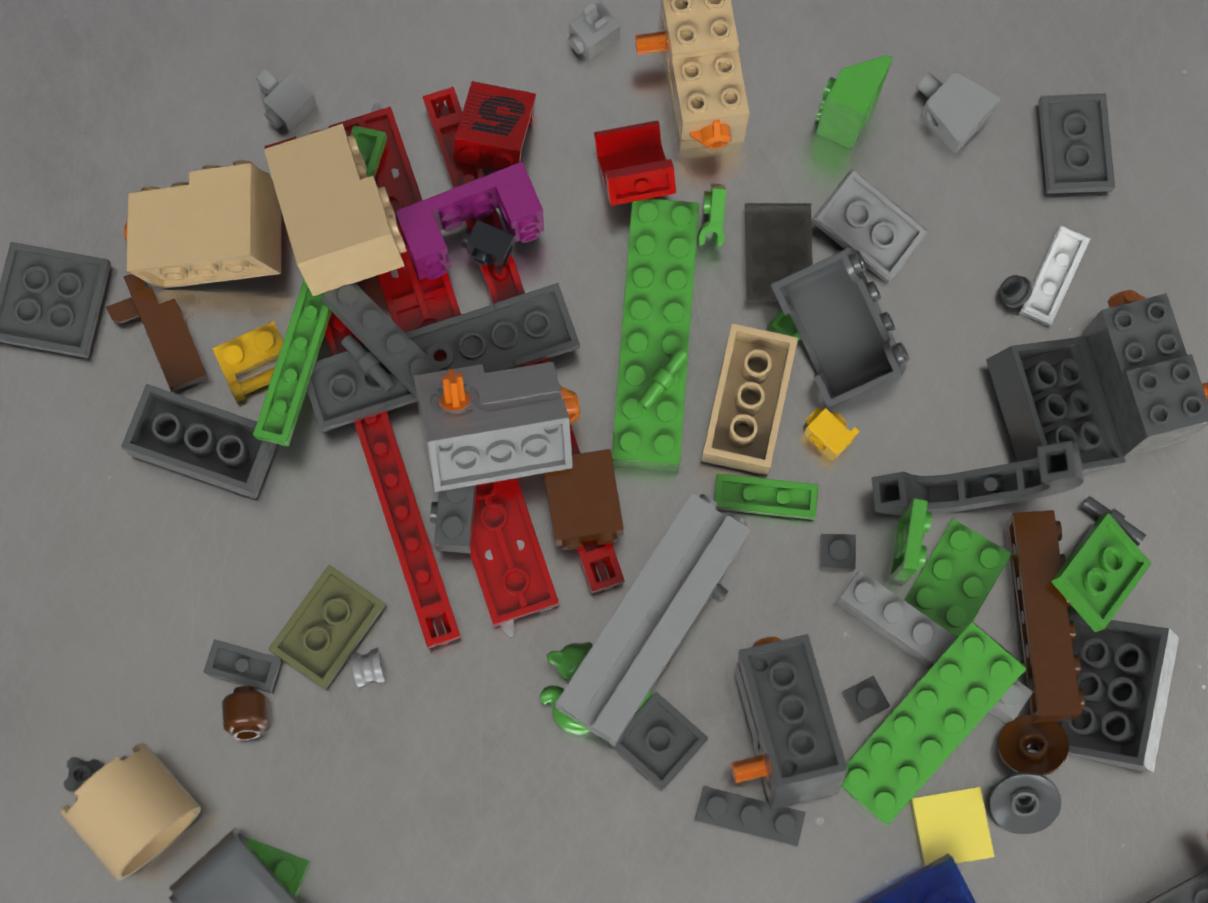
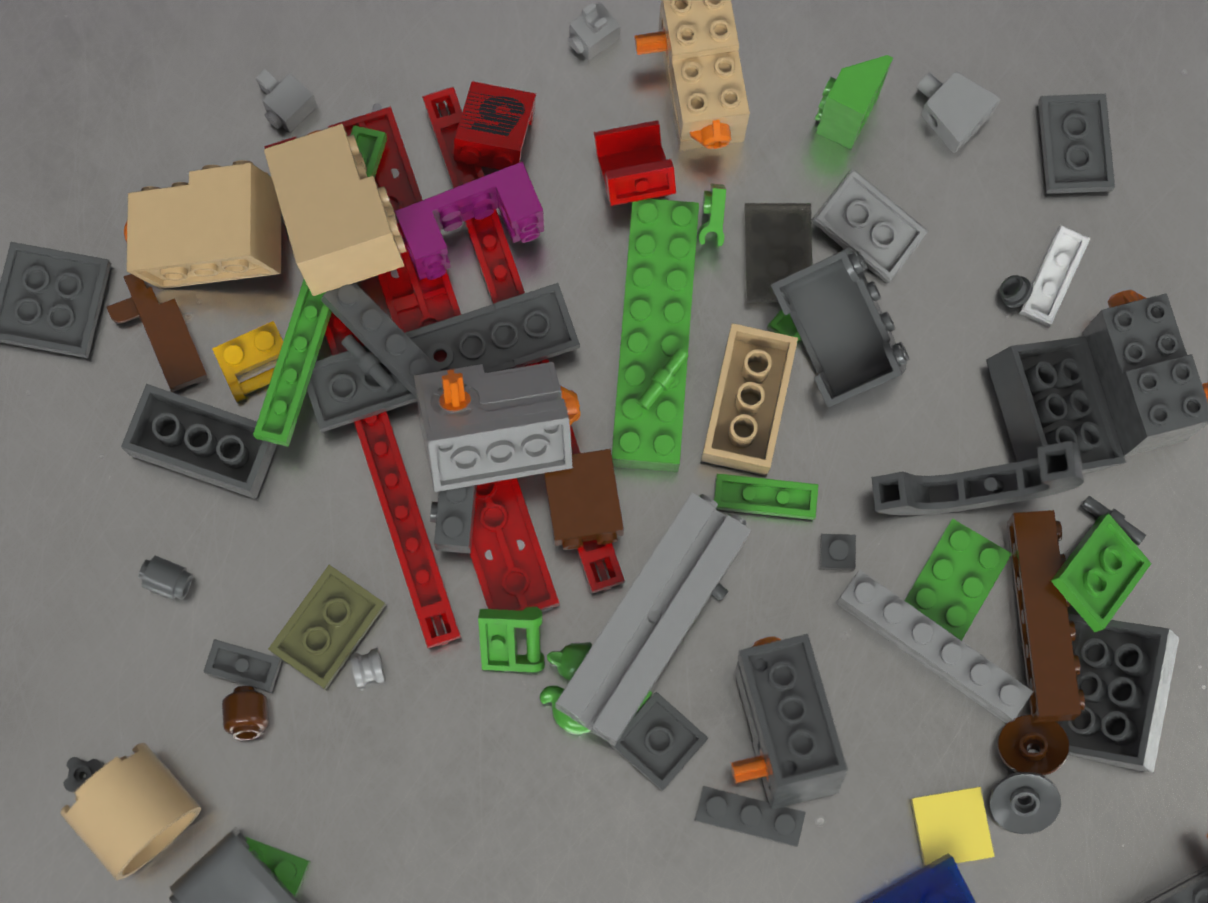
(165, 578): none -> dark grey brick
(488, 245): black brick -> none
(499, 639): none -> bright green plate
(829, 432): yellow brick -> none
(866, 699): dark grey plate -> none
(908, 548): bright green plate -> none
(931, 722): bright green plate -> none

